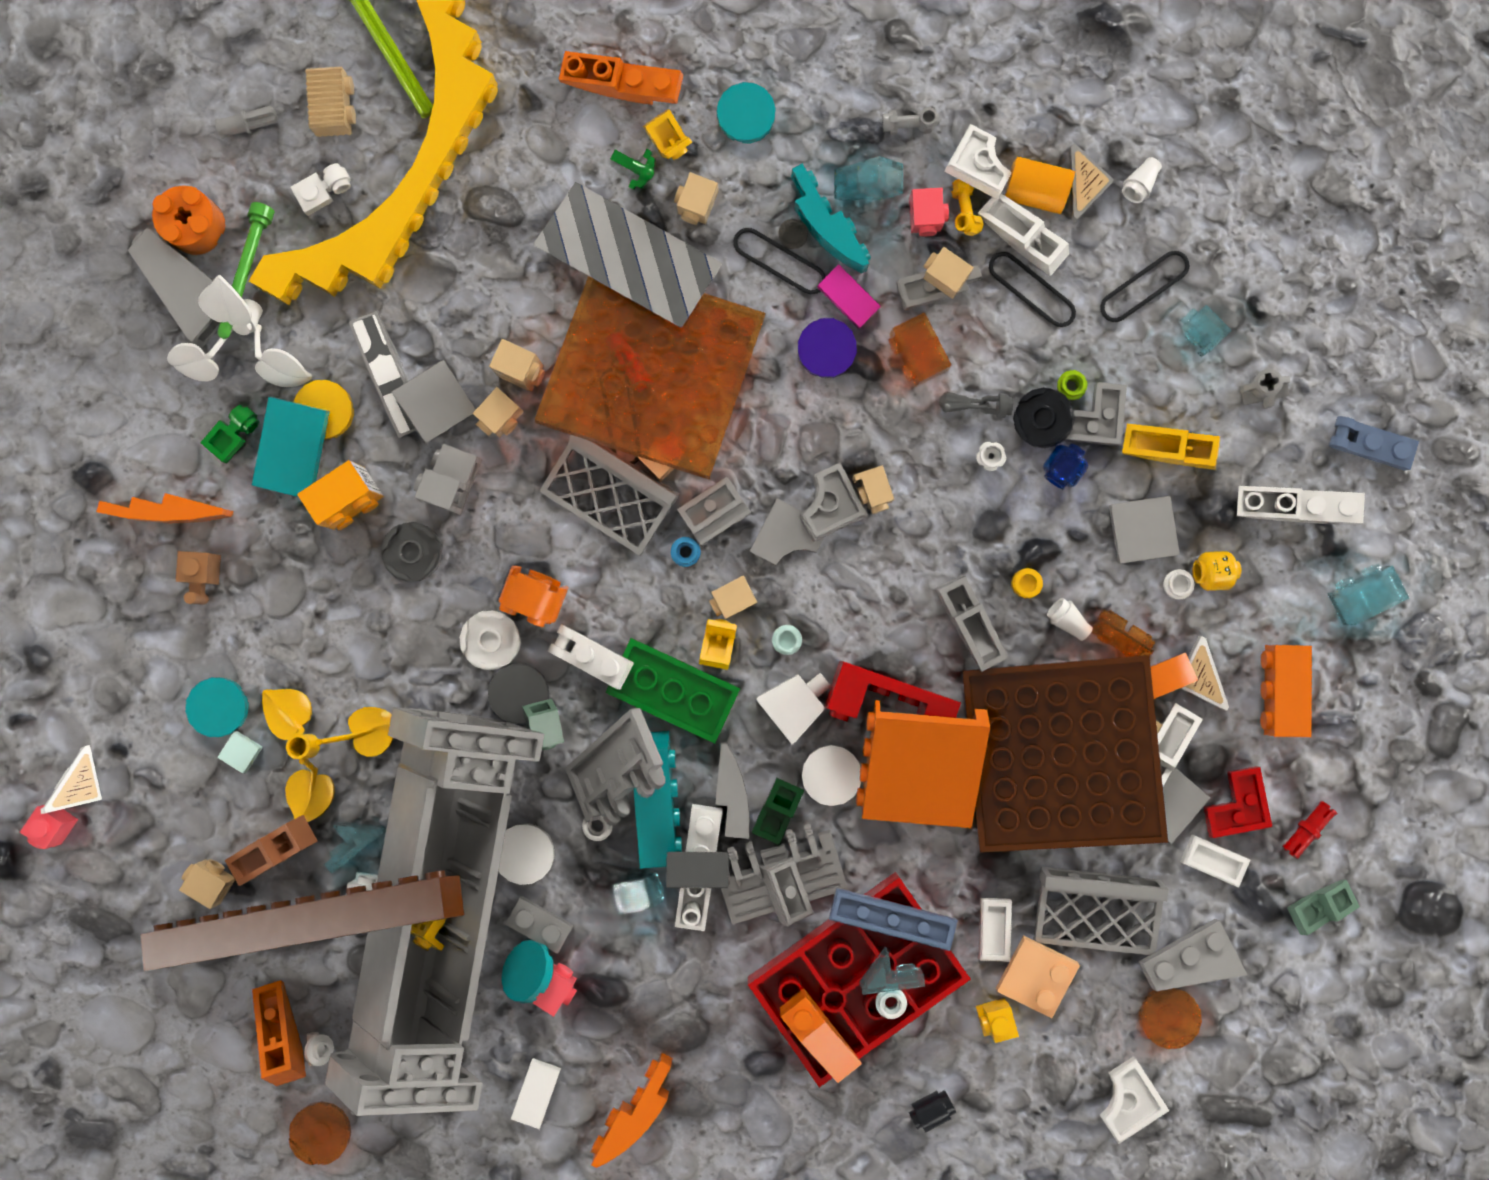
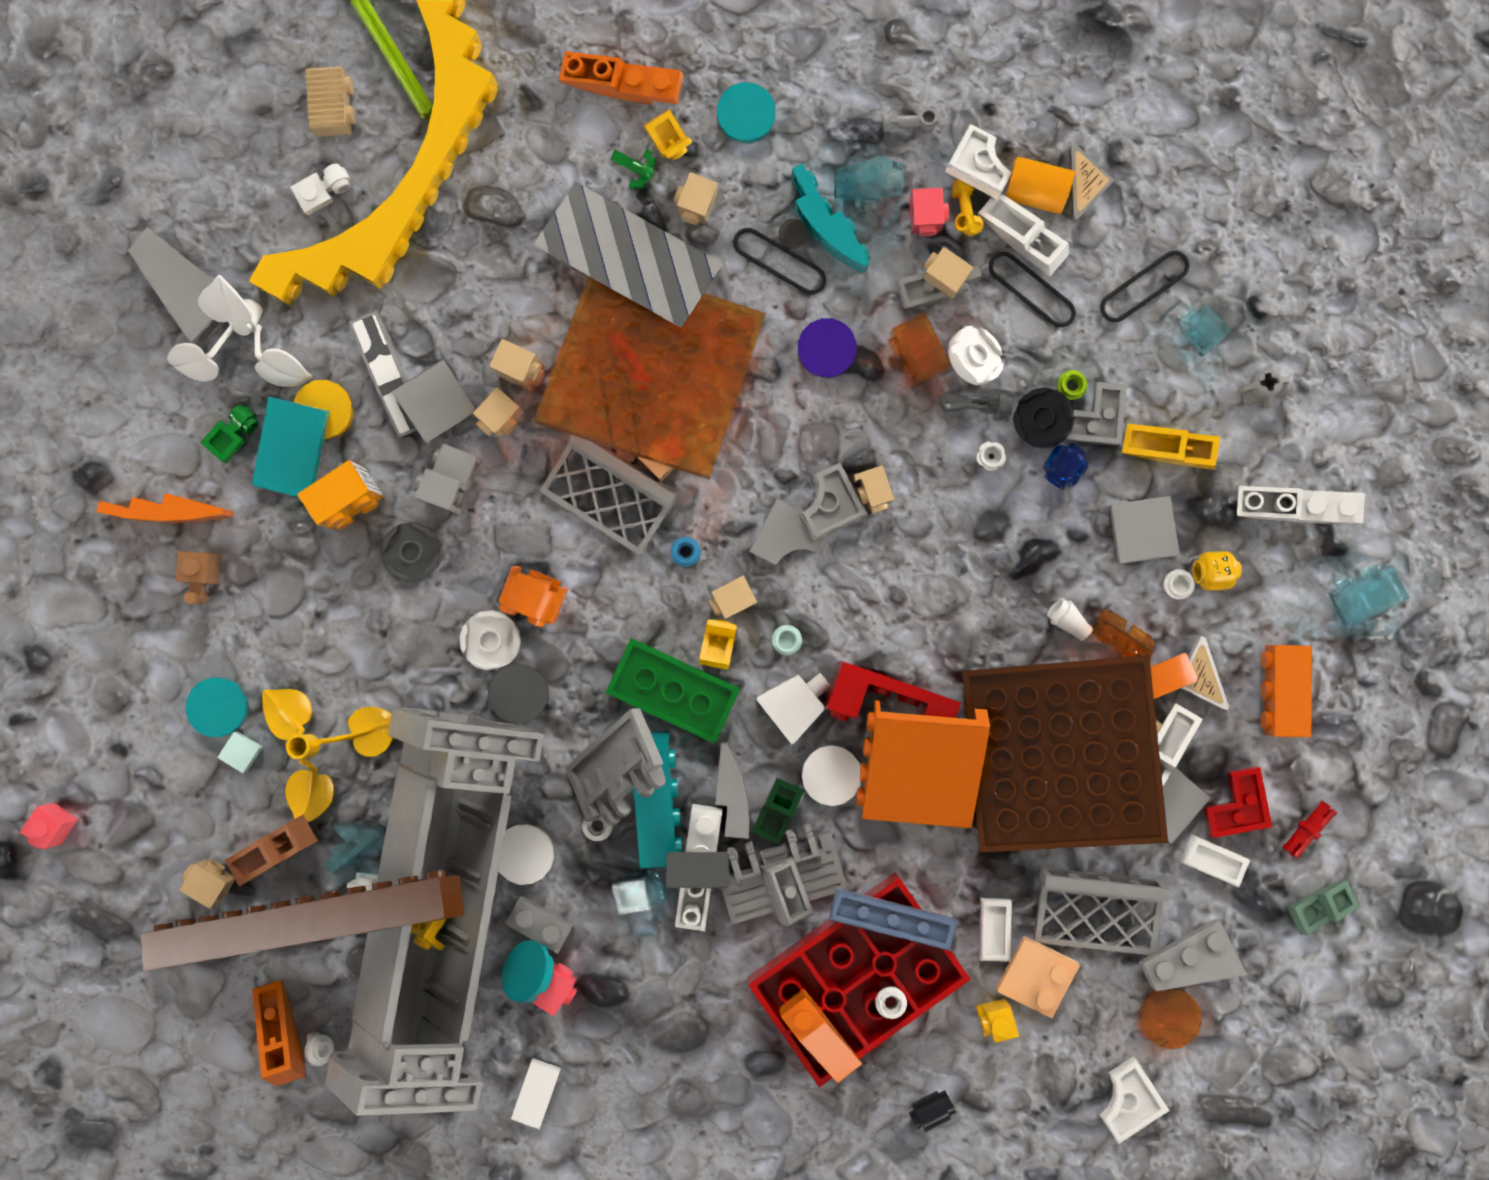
(77, 784): tile -> none
(188, 219): orange brick -> none
(245, 121): light grey axle -> none
(259, 217): bright green piece -> none
(319, 1133): clear orange tile -> none
(544, 718): sand green brick -> none
(591, 657): white plate -> none
(630, 1121): orange slope -> none
(714, 511): light grey plate -> none
(848, 296): dark pink tile -> none
(881, 978): clear light blue slope -> none
(971, 622): light grey slope -> none
(975, 355): none -> white tile
(1027, 583): yellow tile -> none
(1141, 181): white cone -> none
(1374, 443): sand blue plate -> none

